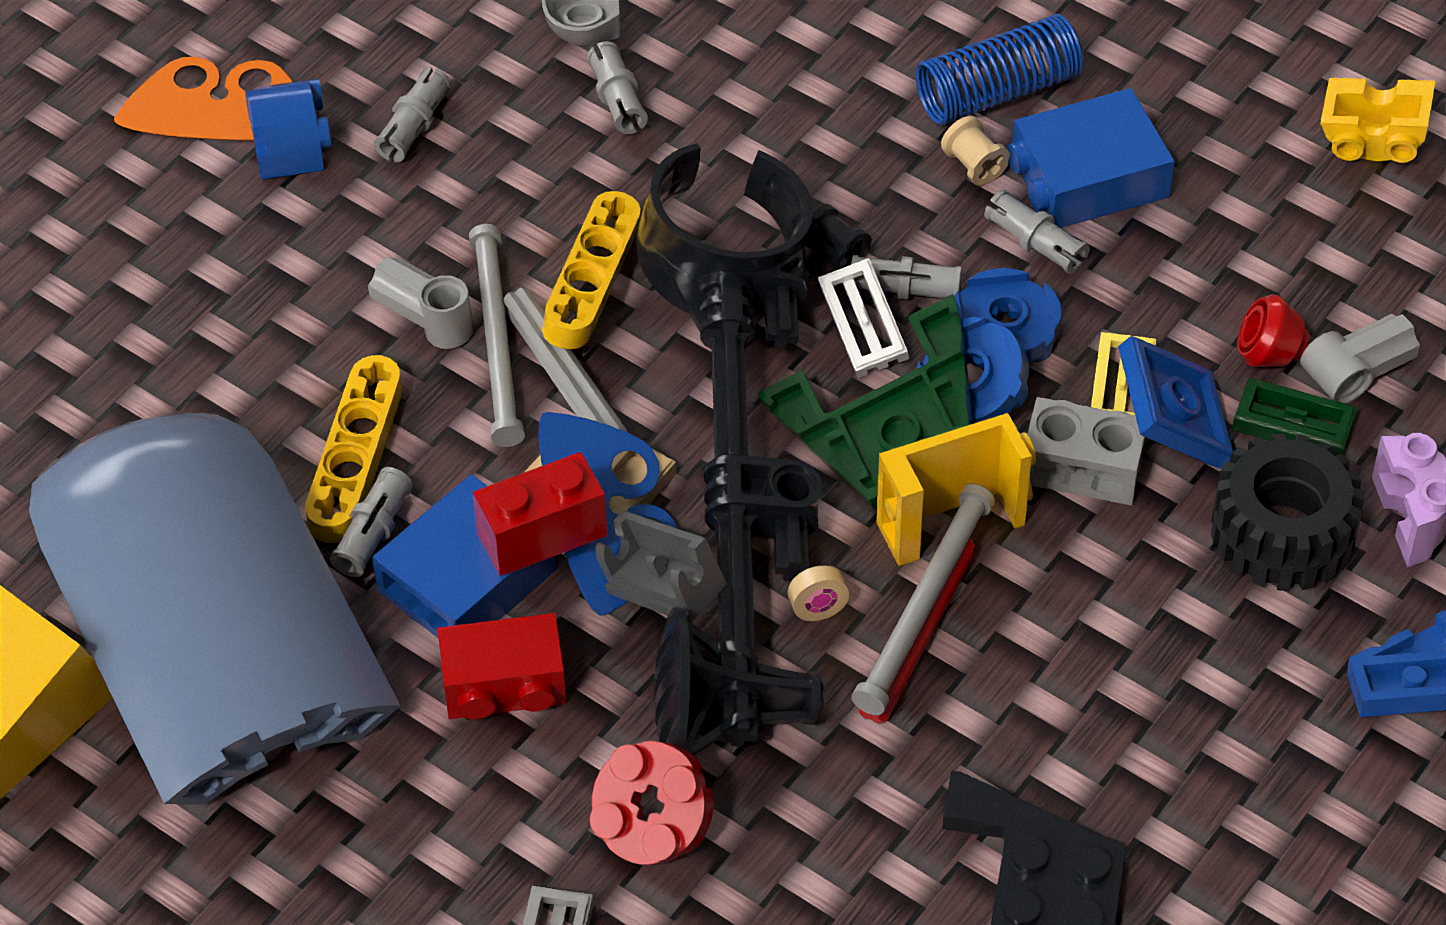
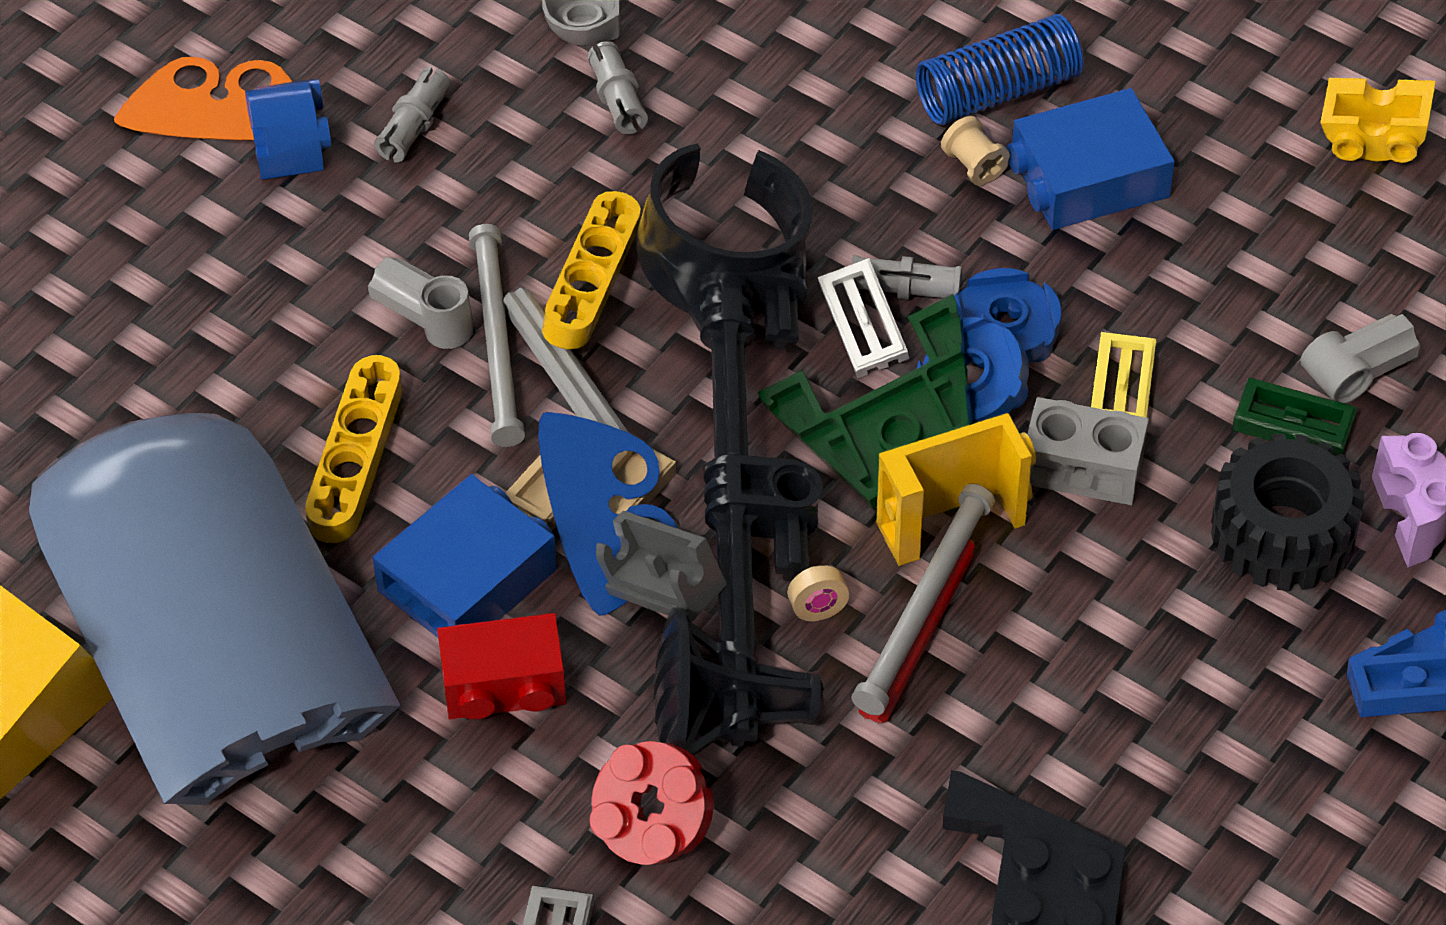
(357, 547): light grey pin -> none
(540, 513): red brick -> none
(836, 237): black bush -> none
(1036, 231): light grey pin -> none
(1175, 402): blue tile -> none
(1272, 333): red cone -> none

